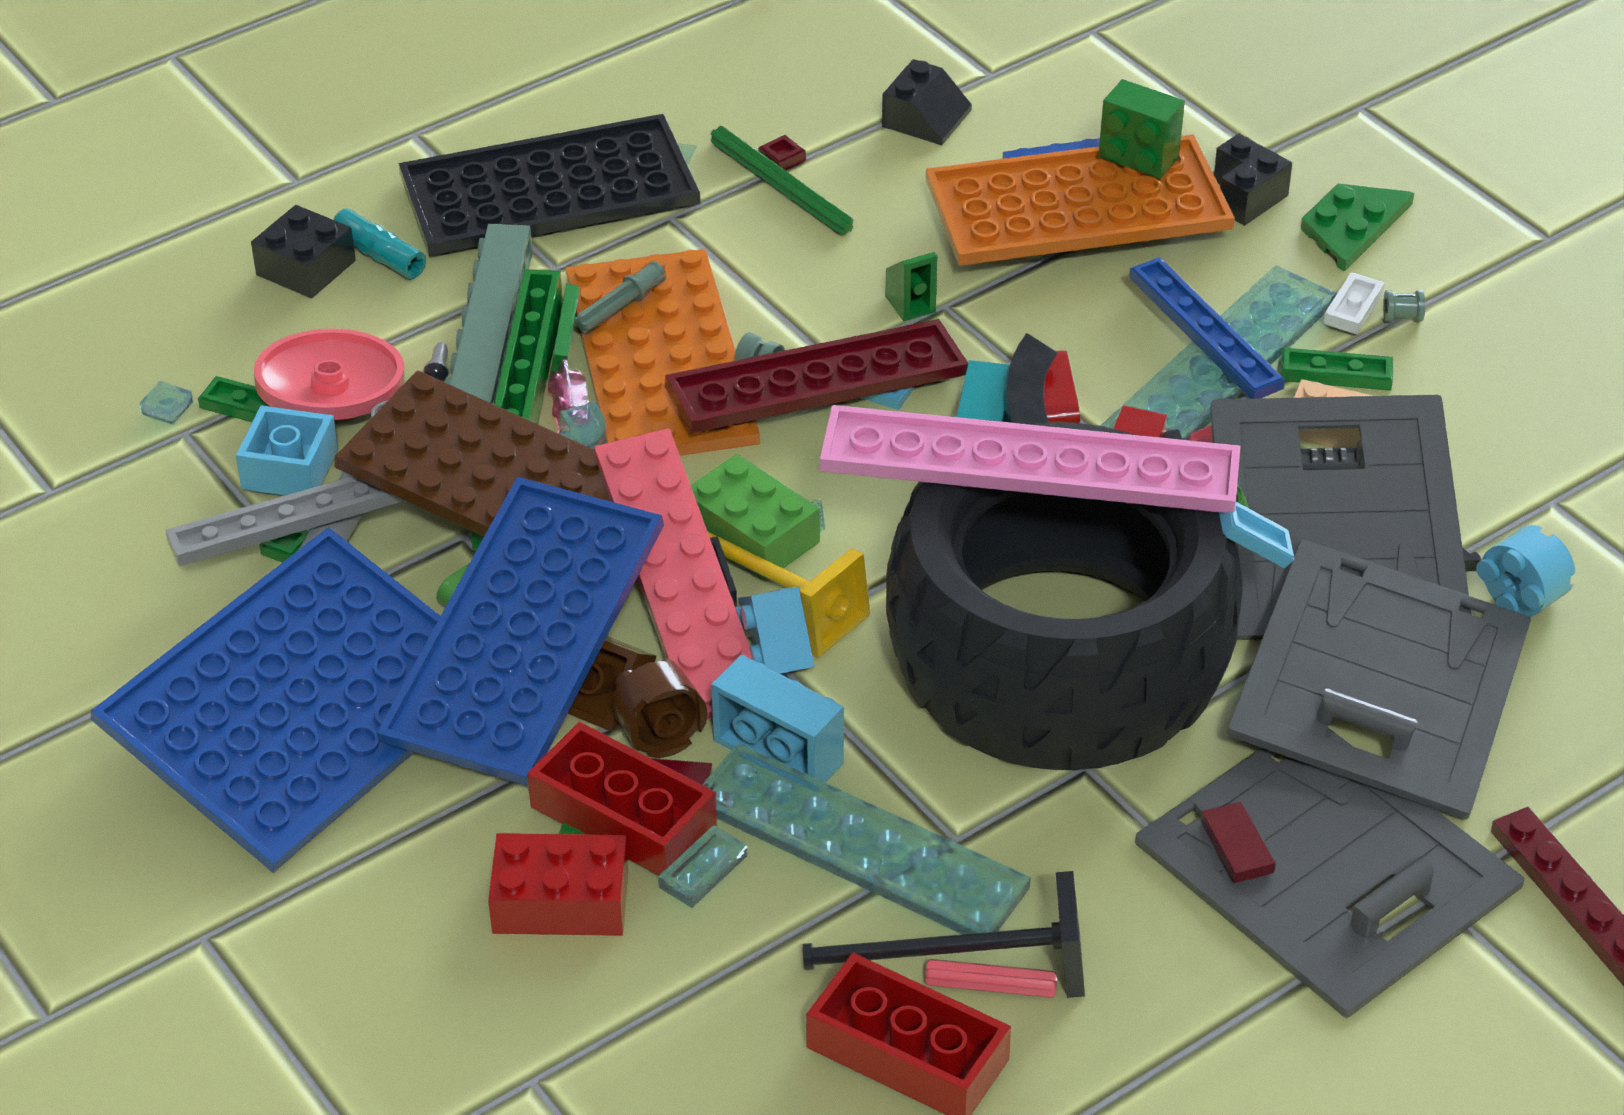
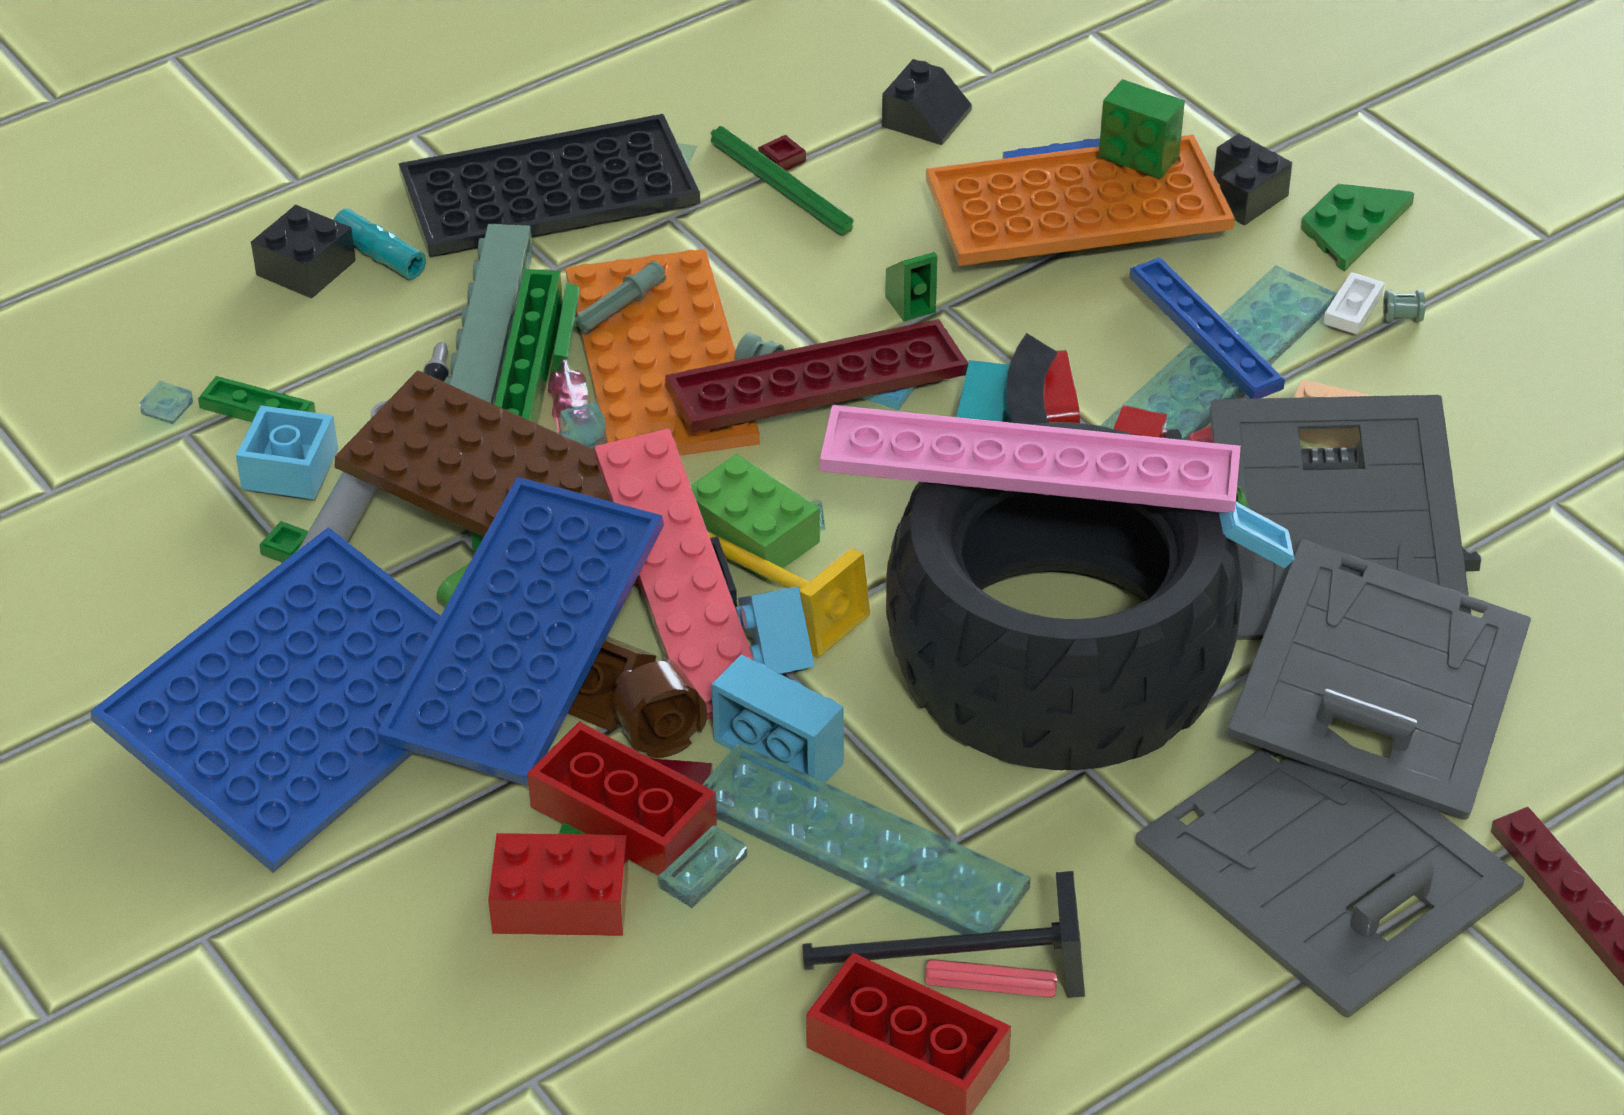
(275, 519): light grey plate -> none
(329, 372): coral dish -> none
(1237, 842): dark red tile -> none
(1337, 368): green tile -> none
(1527, 571): medium azure brick -> none

